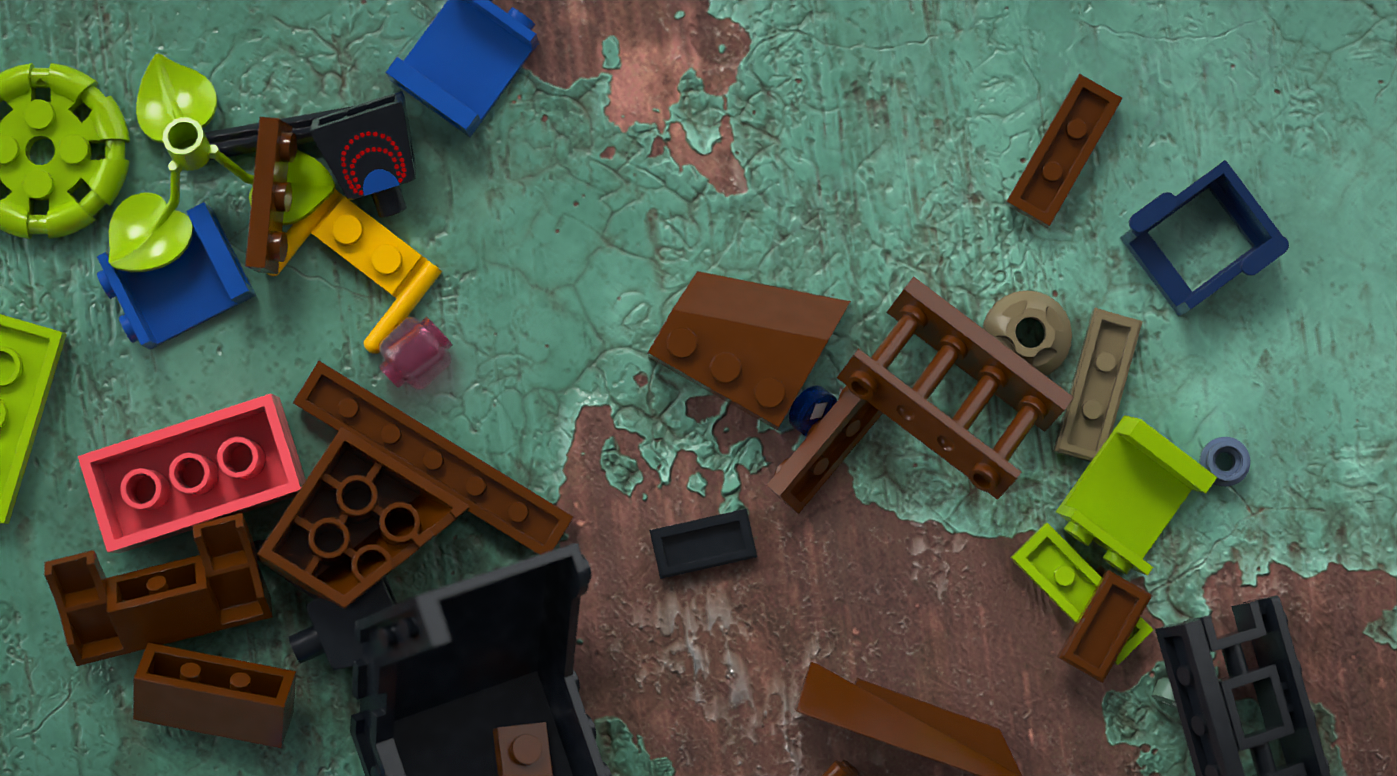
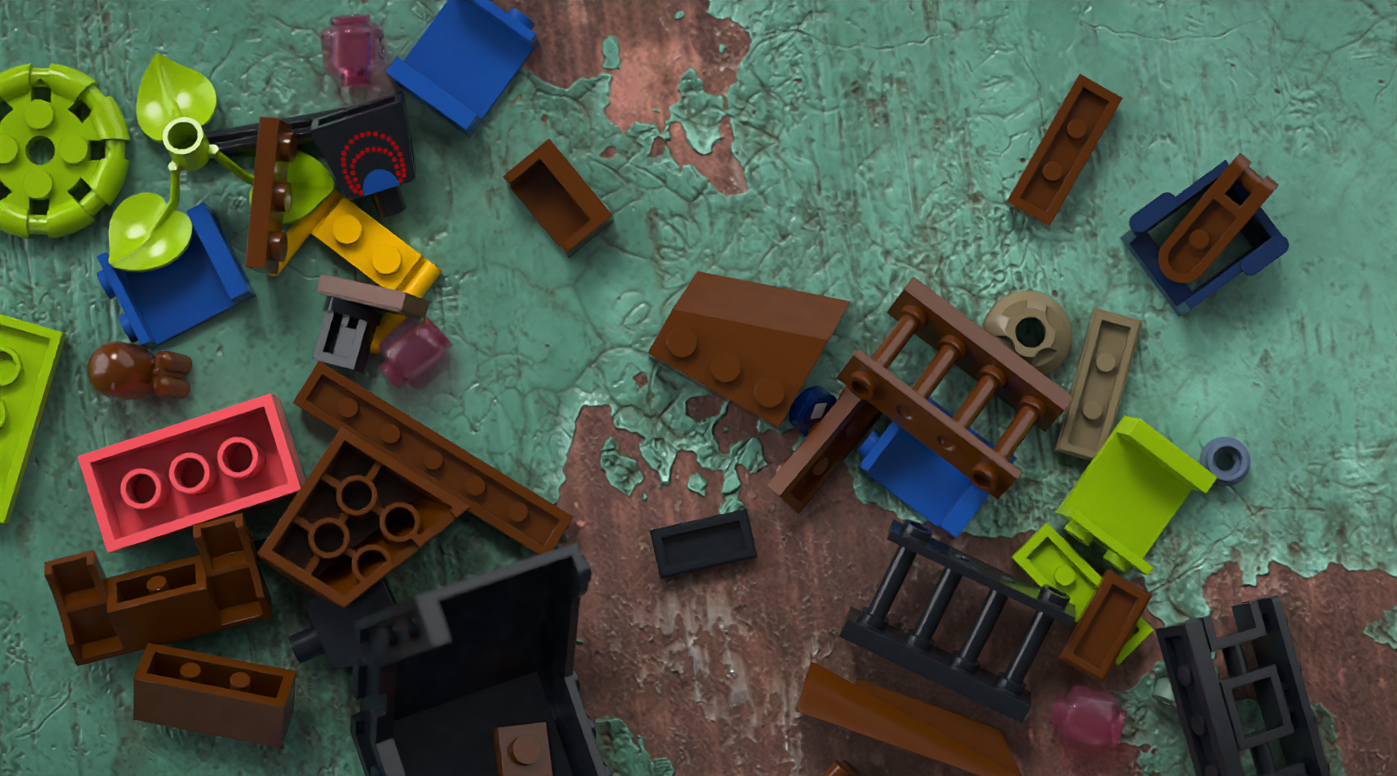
(132, 371): none -> reddish brown piece
(346, 334): none -> black tile
(353, 49): none -> clear pink head
(373, 296): none -> tile
(558, 198): none -> reddish brown panel
(922, 477): none -> blue panel
(961, 668): none -> black fence
(1088, 720): none -> clear pink head
(1213, 222): none -> reddish brown plate

